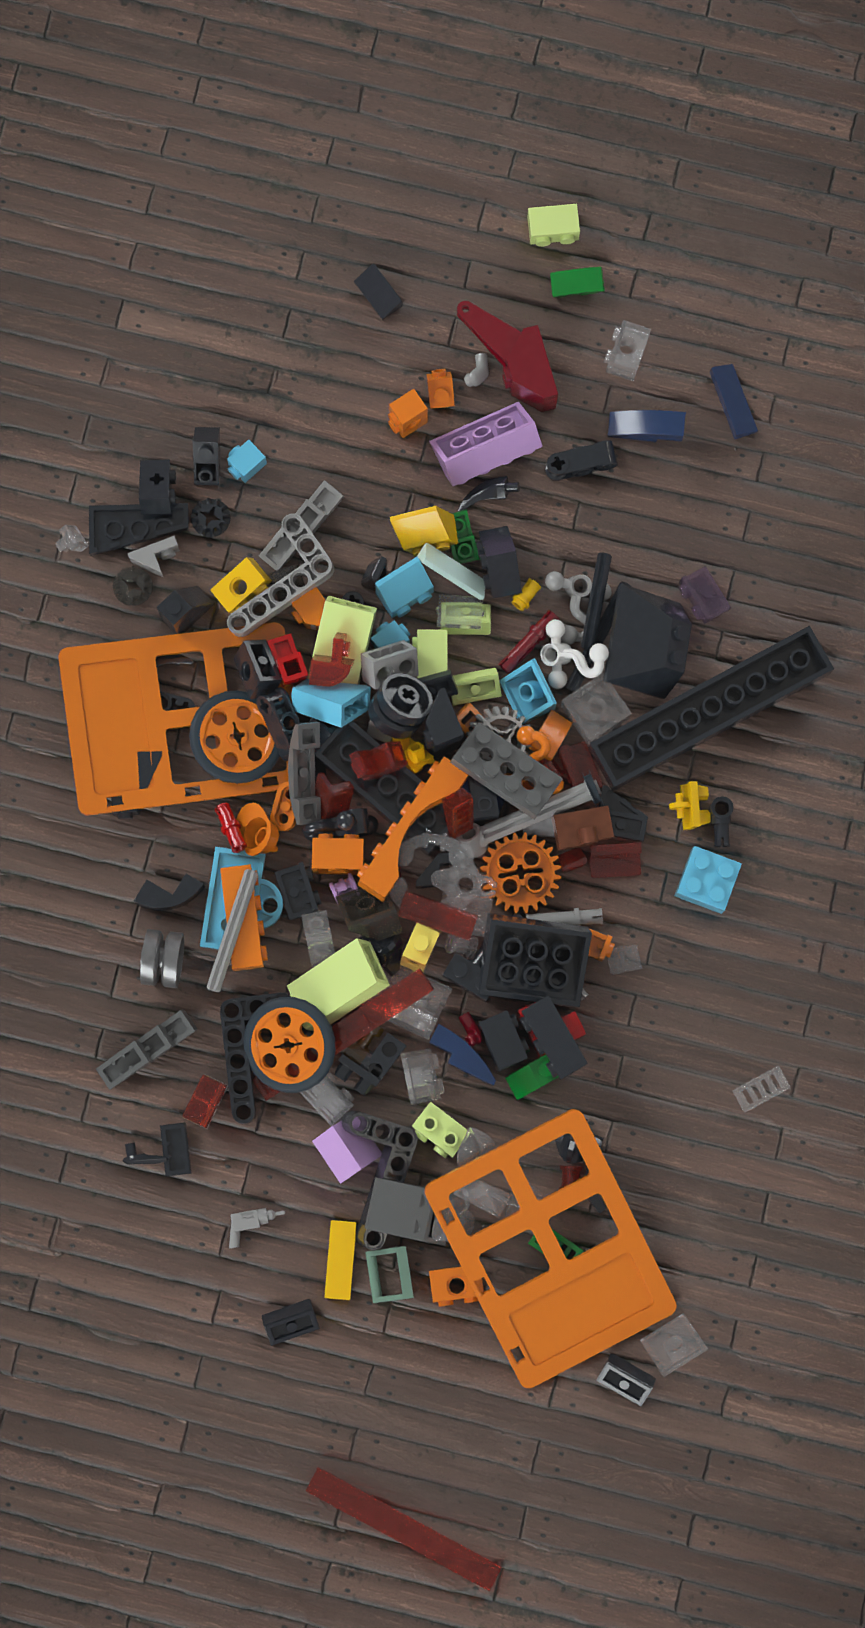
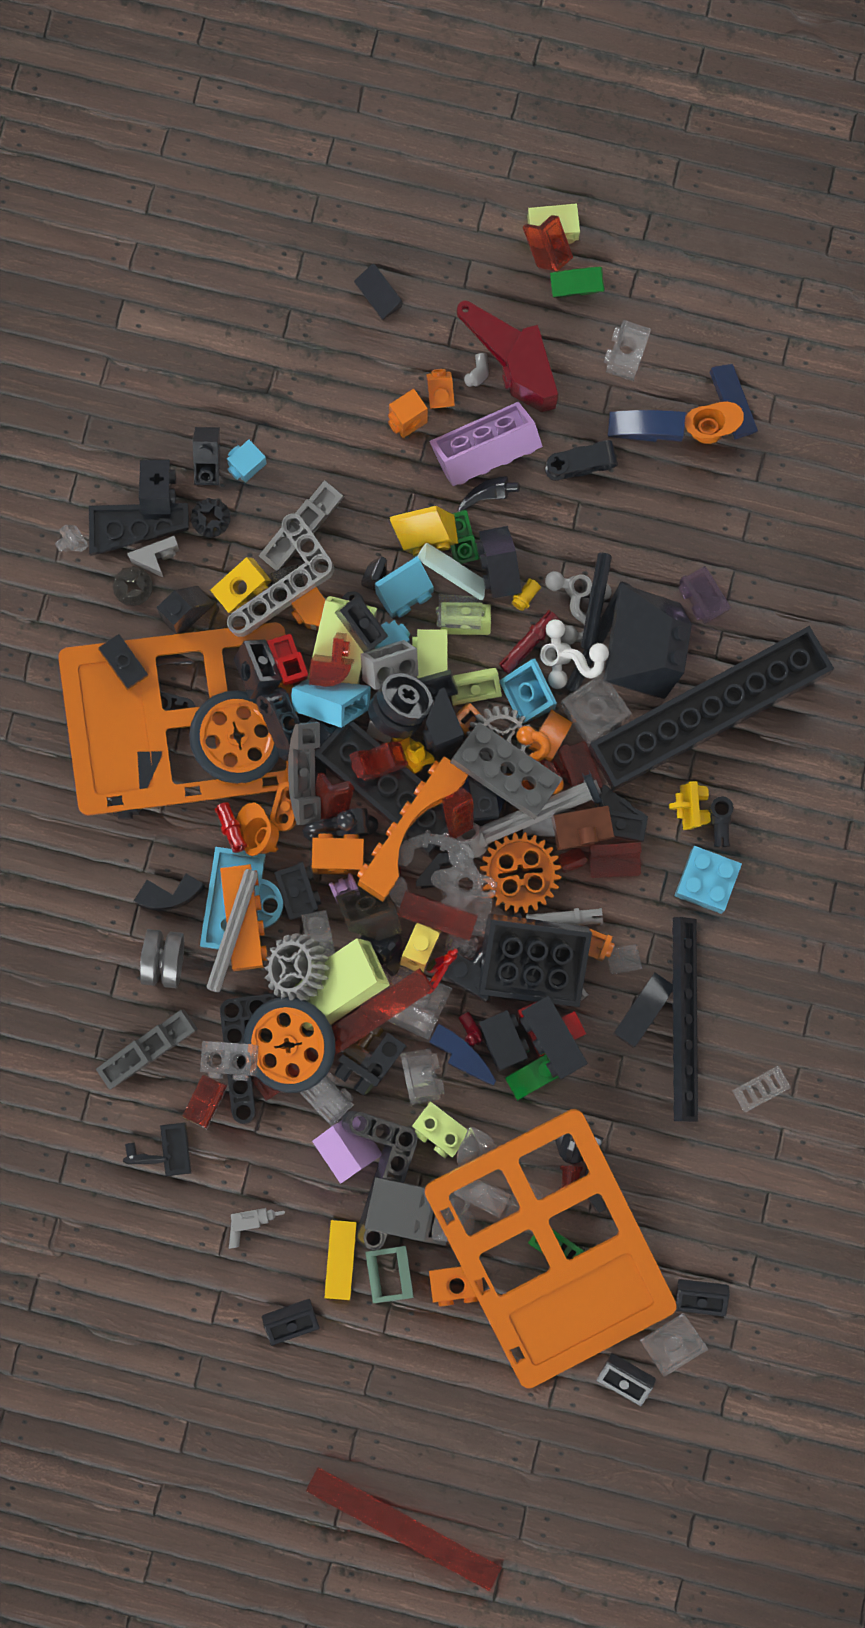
(123, 661): none -> black plate
(229, 1053): none -> clear brick
(305, 965): none -> light grey gear
(361, 624): none -> black slope
(439, 966): none -> red piece
(548, 244): none -> clear red panel
(644, 1010): none -> black slope
(685, 1019): none -> black plate
(702, 1297): none -> black slope
(713, 421): none -> orange piece

